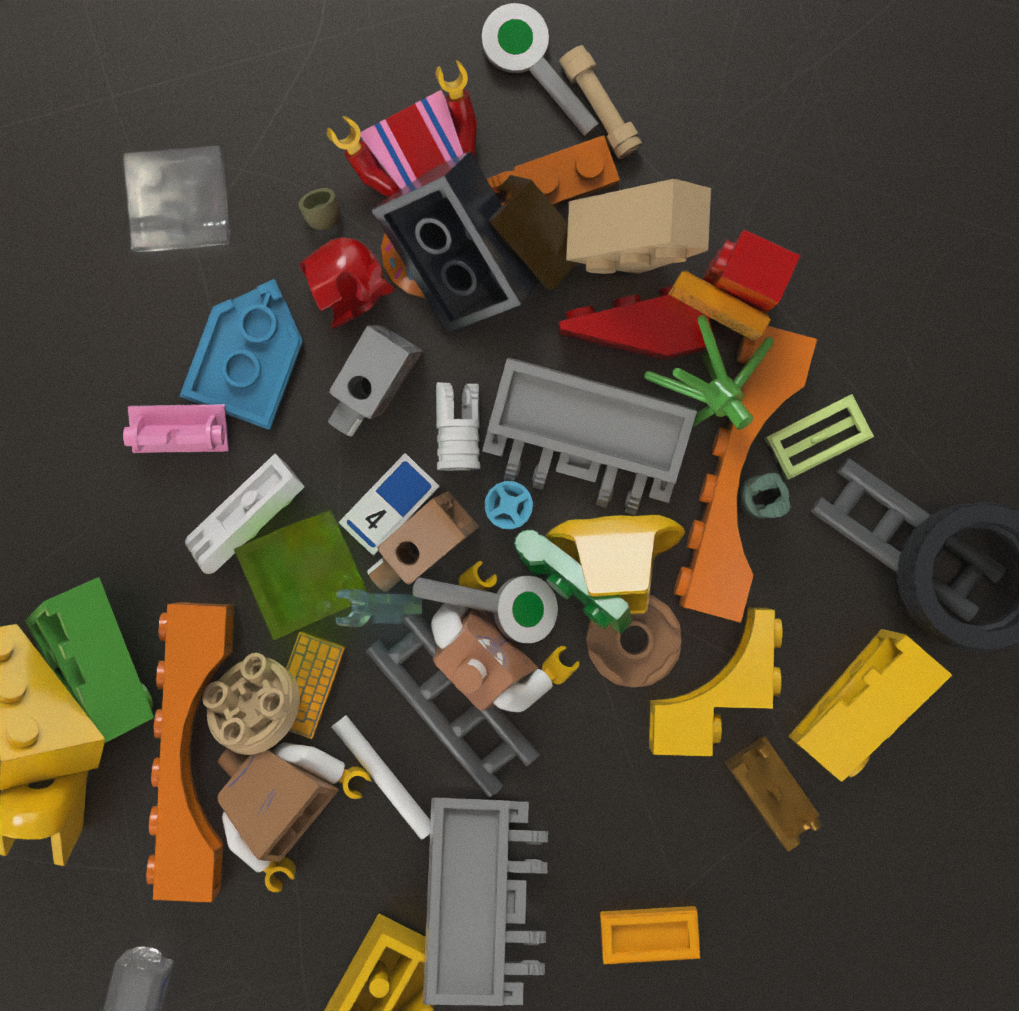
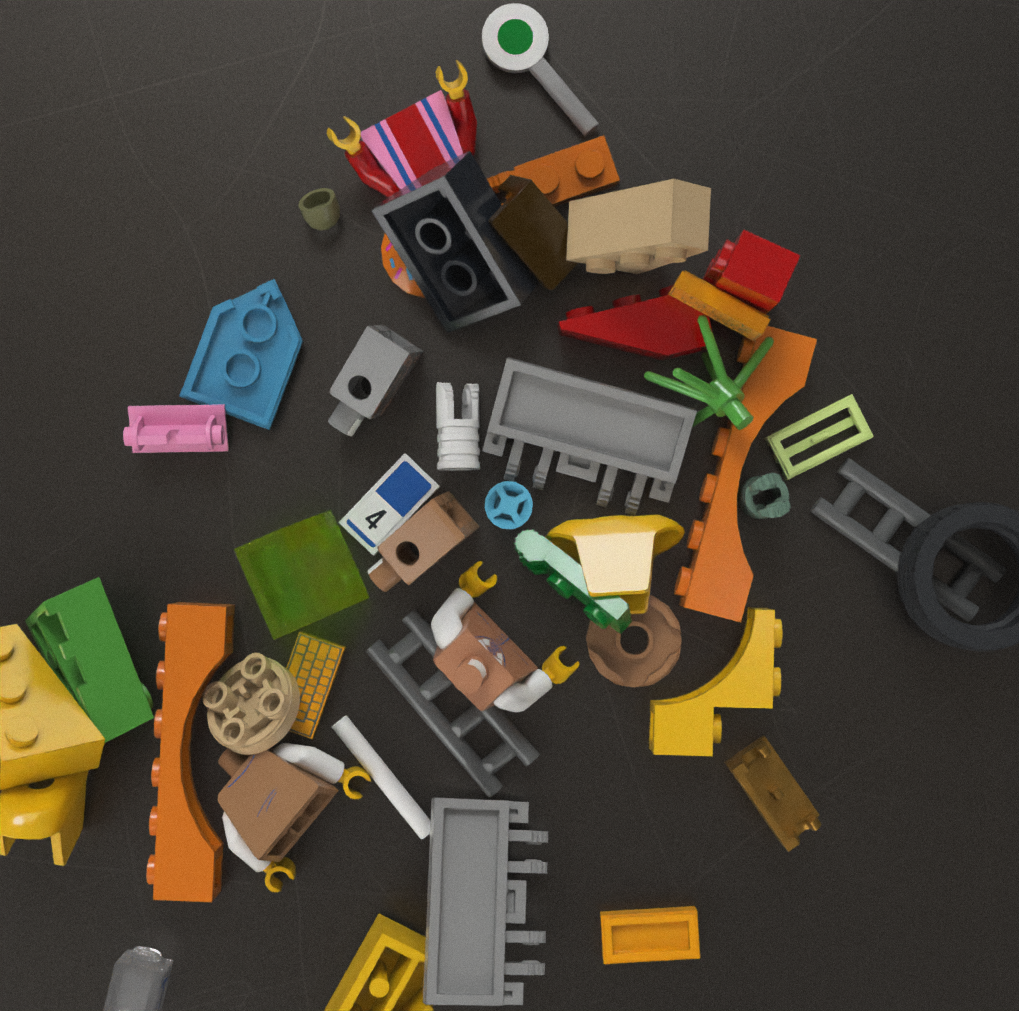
(177, 198): clear hinge -> none
(243, 514): white hinge -> none
(345, 278): red helmet -> none
(383, 607): clear light blue plate -> none
(522, 608): piece -> none
(579, 68): tan bar -> none
(869, 703): yellow wedge -> none

